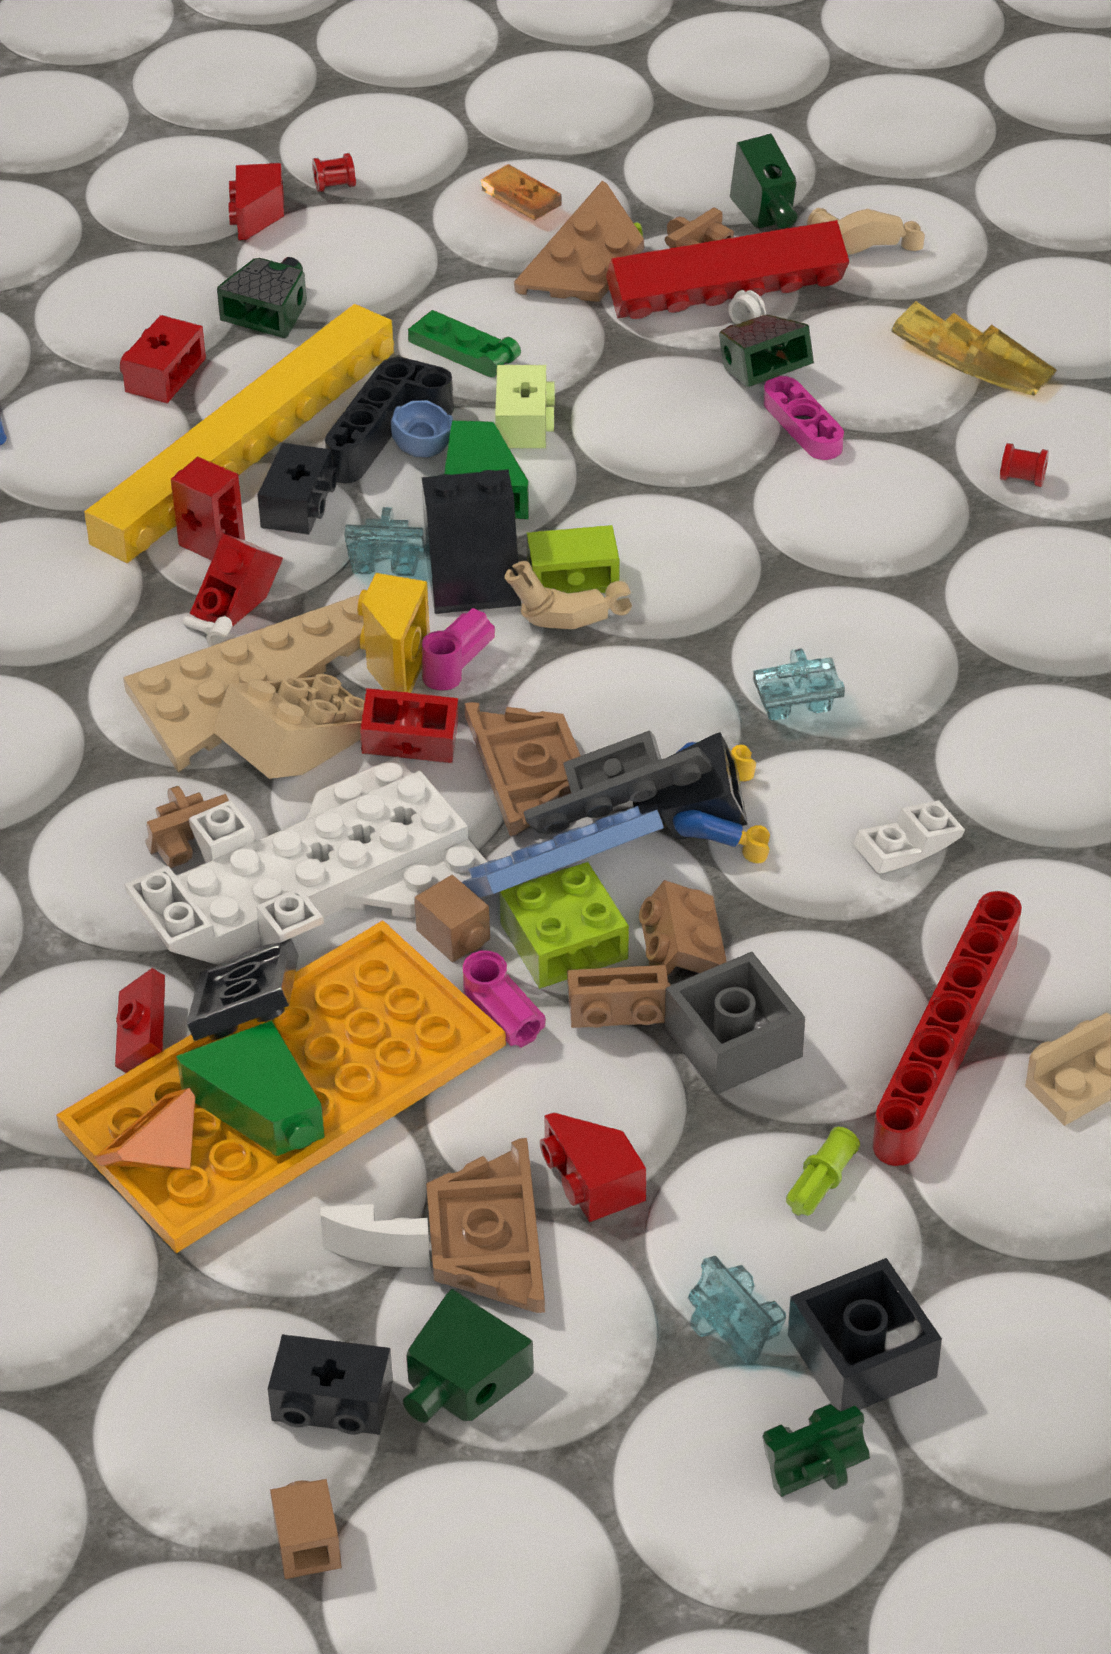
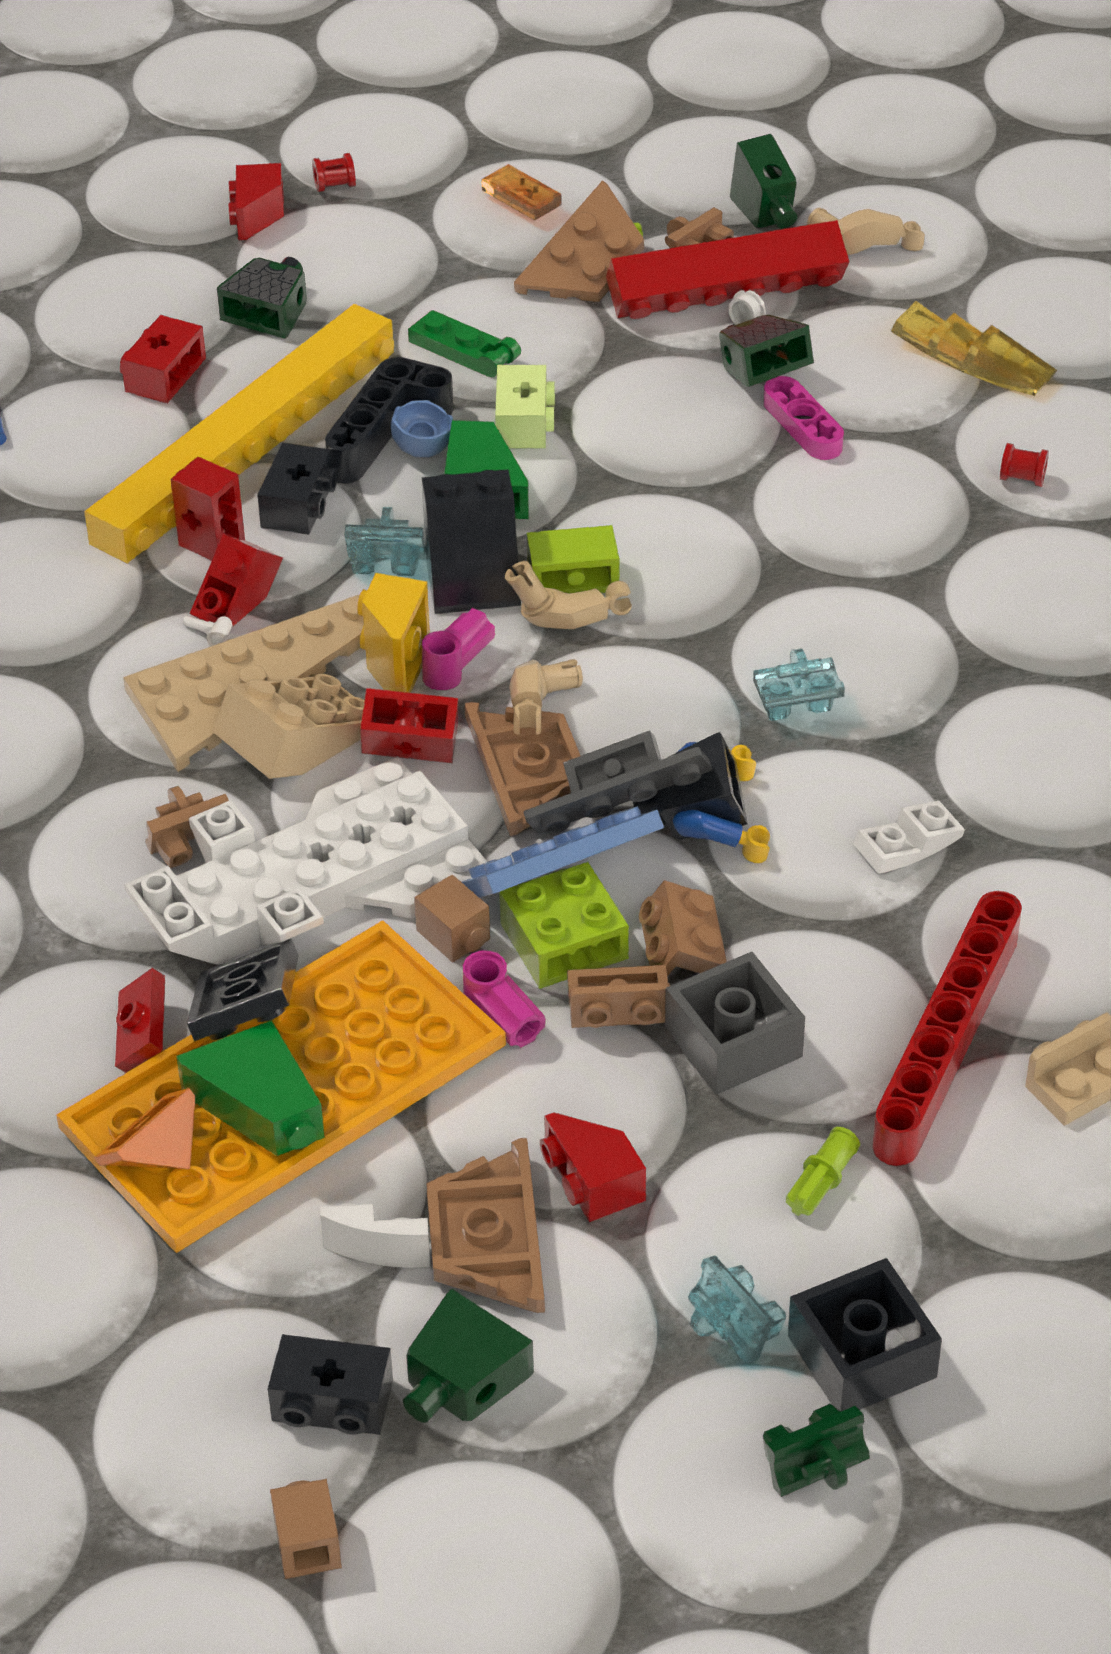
(532, 683): none -> tan arm

